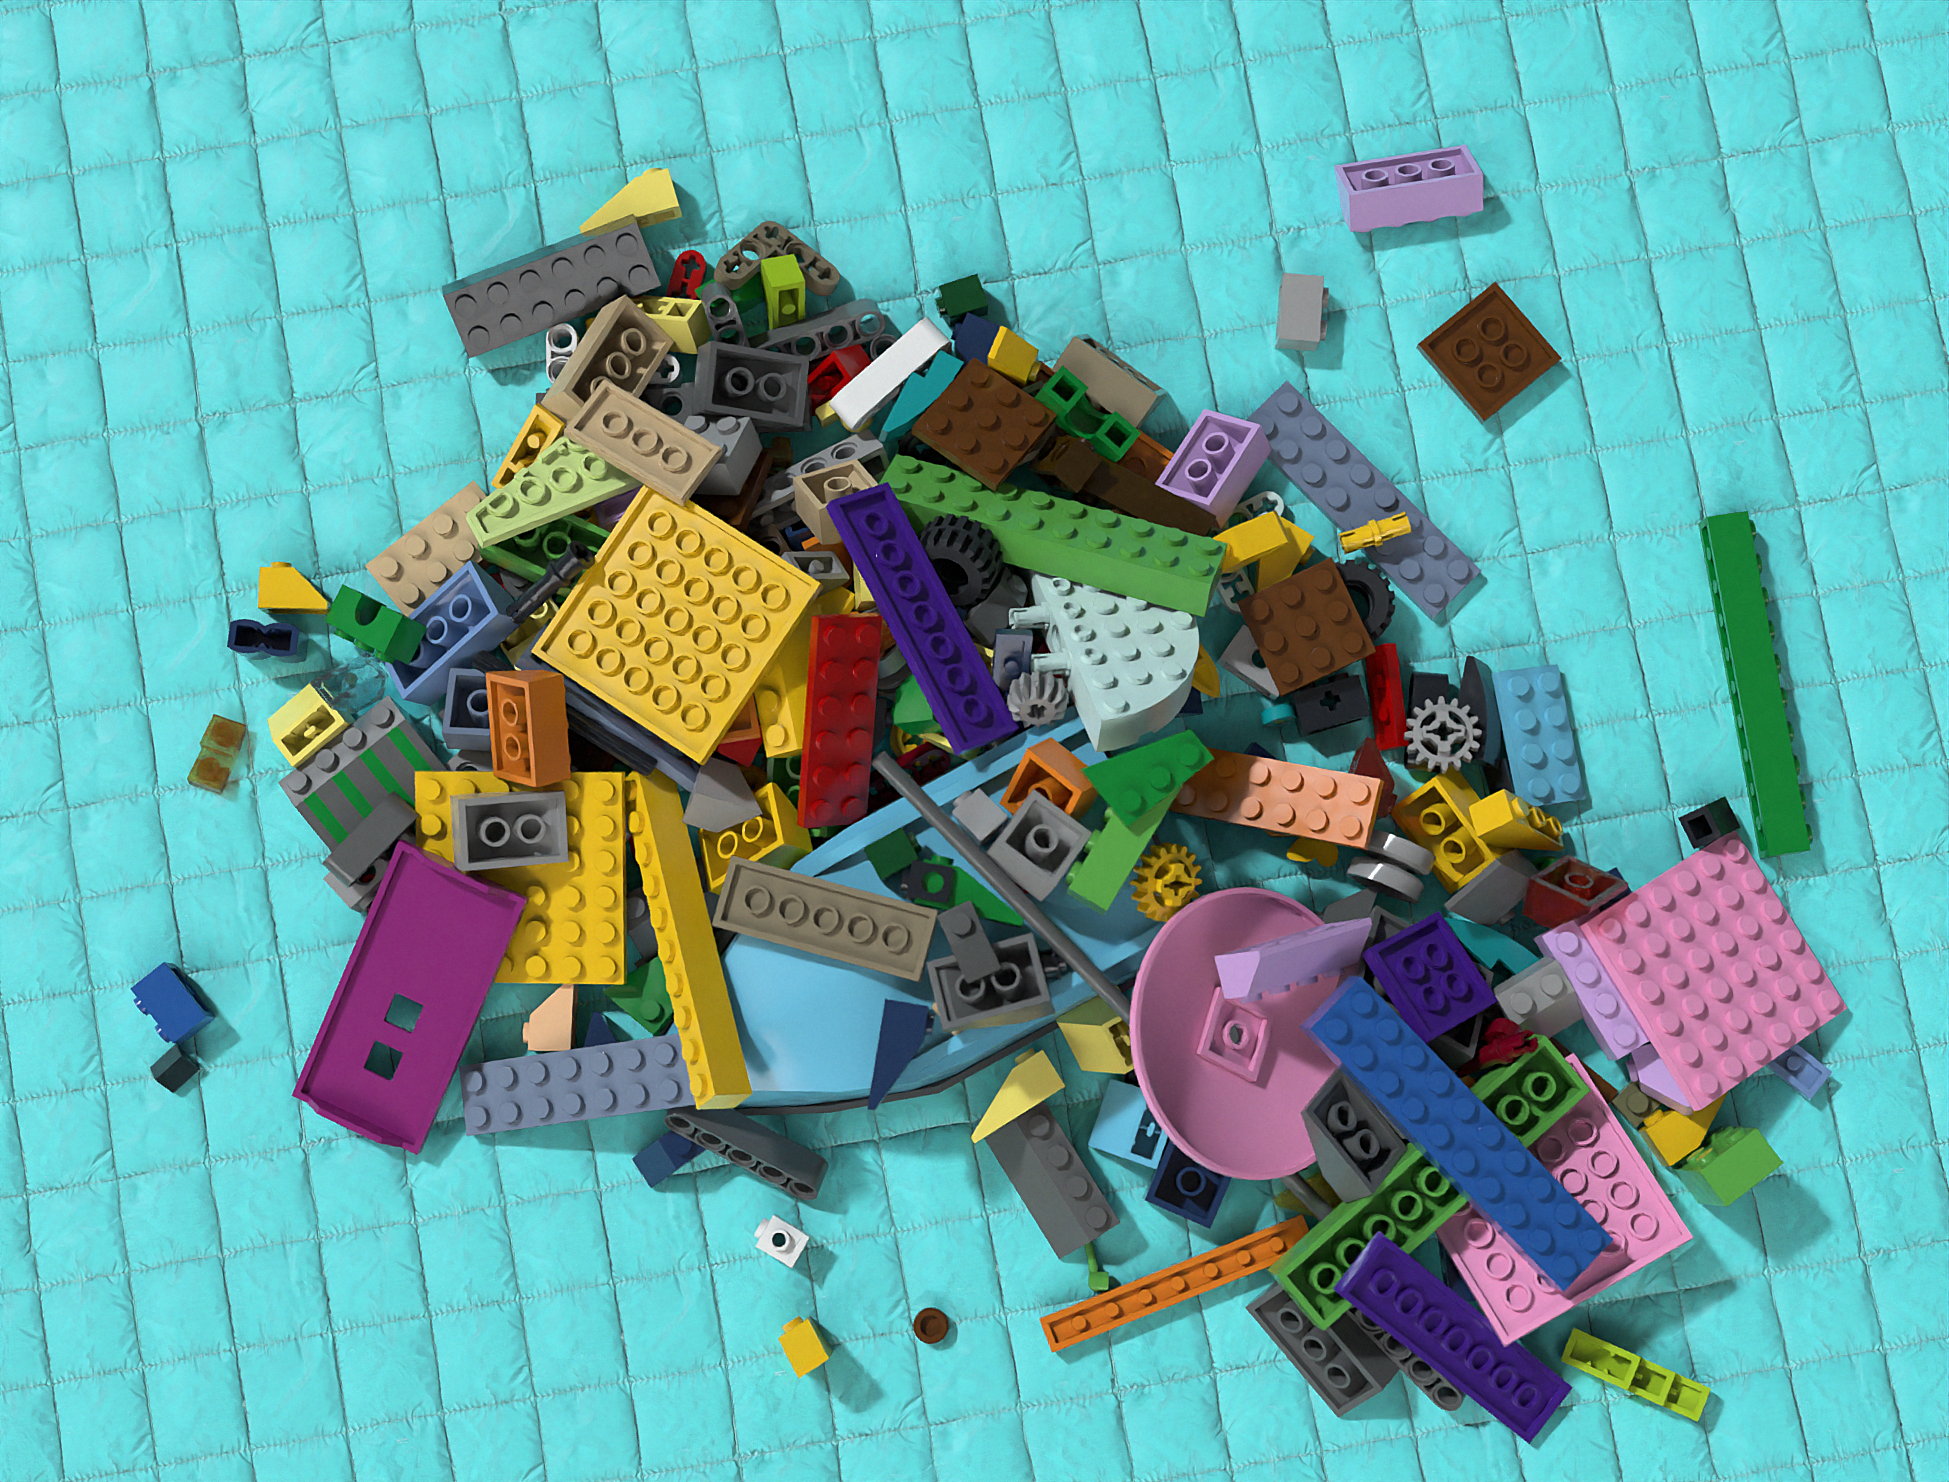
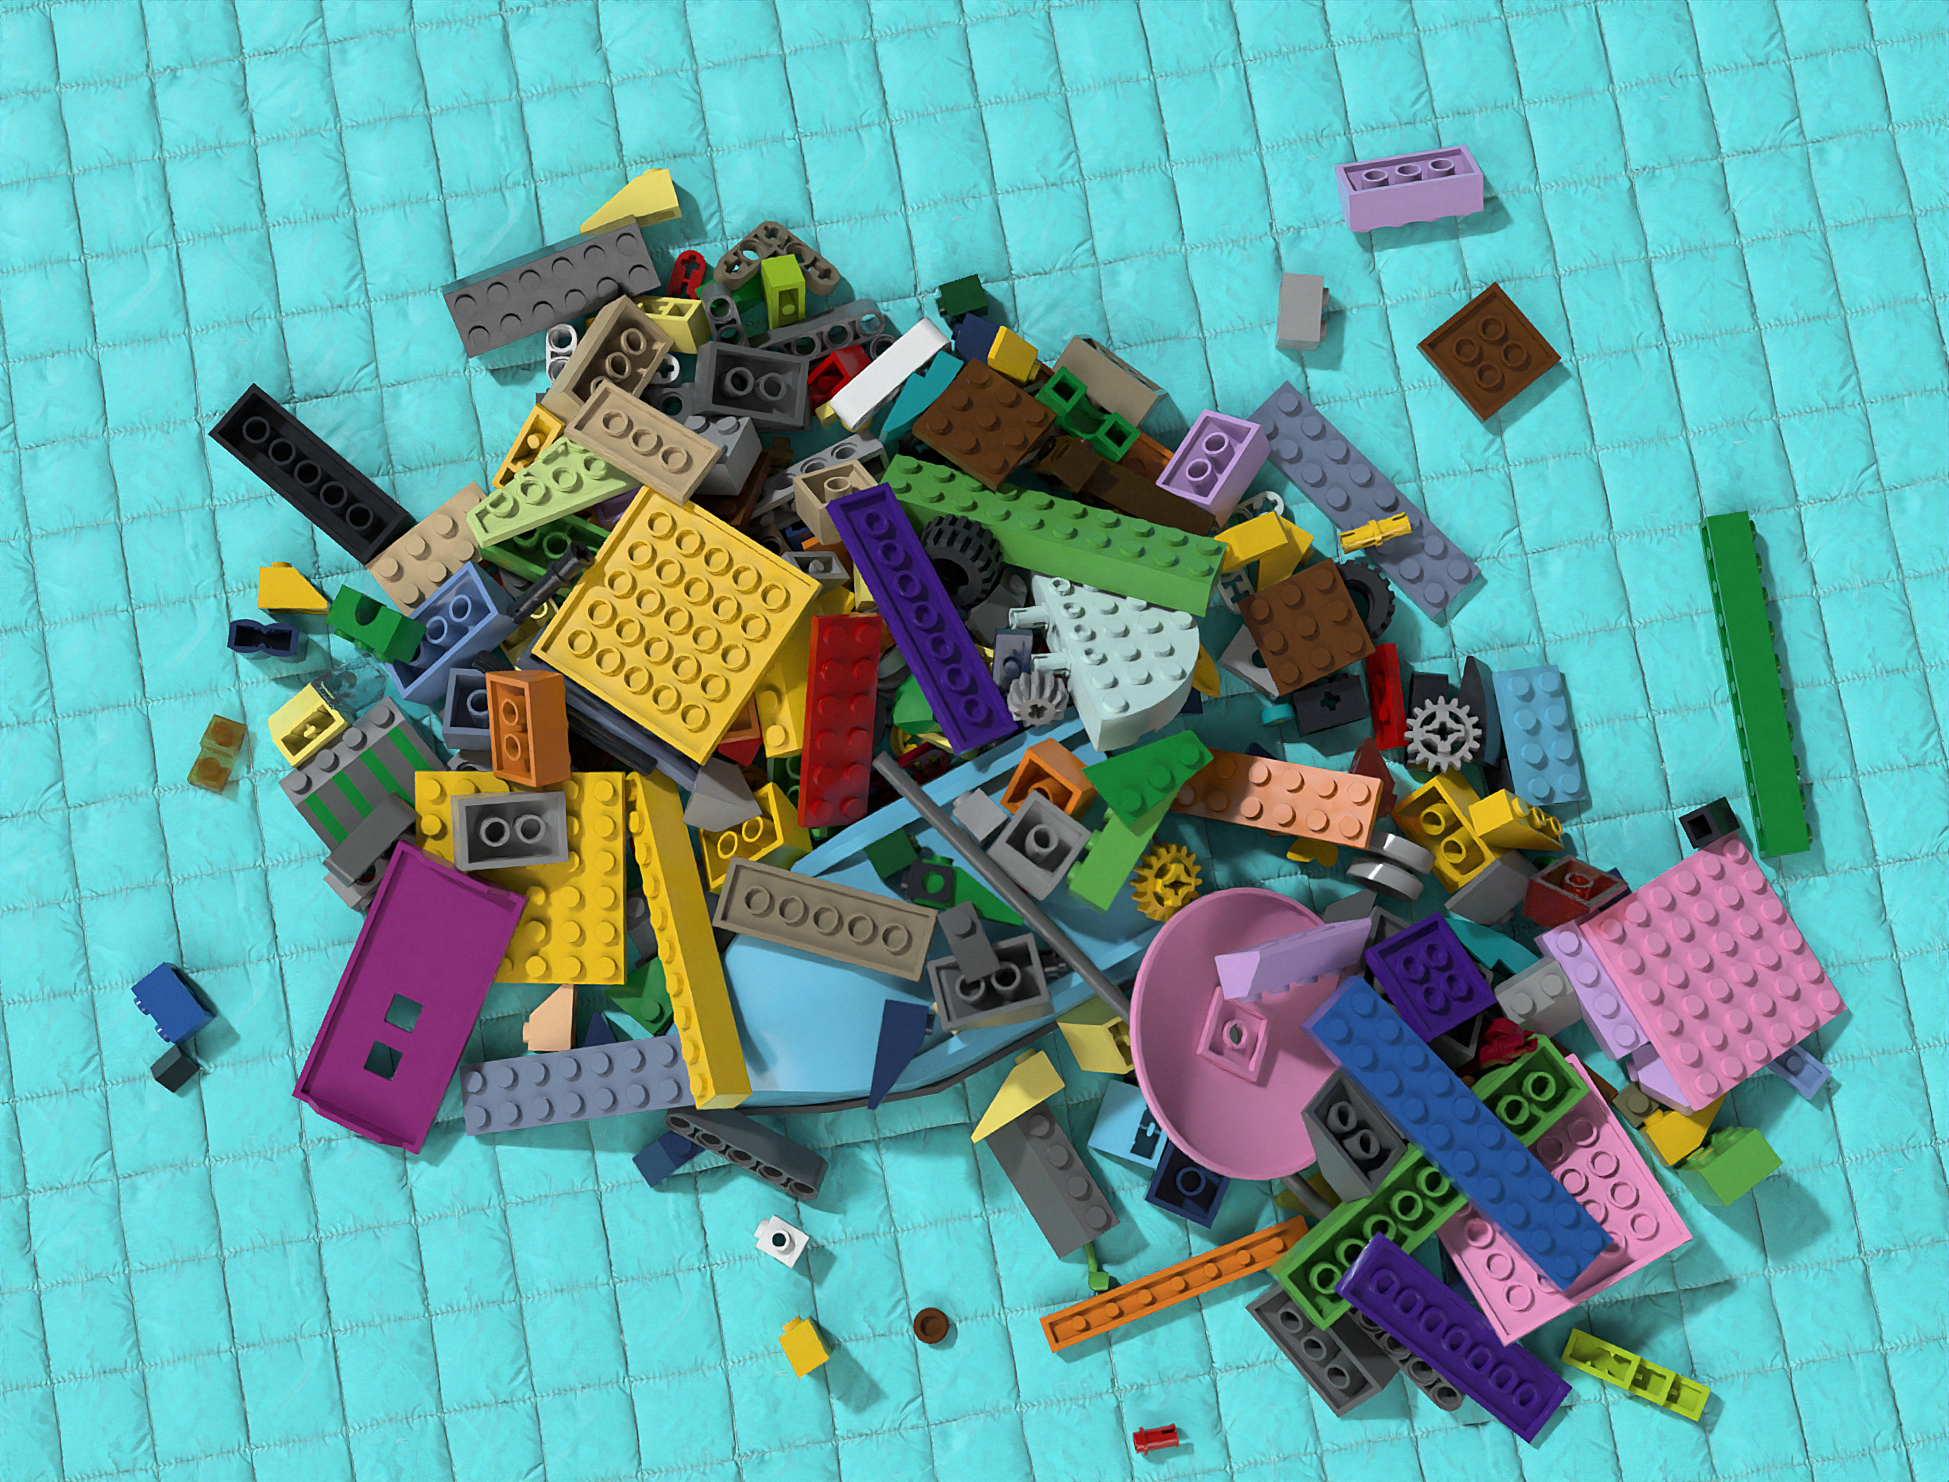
(311, 476): none -> black brick
(1155, 1439): none -> red pin

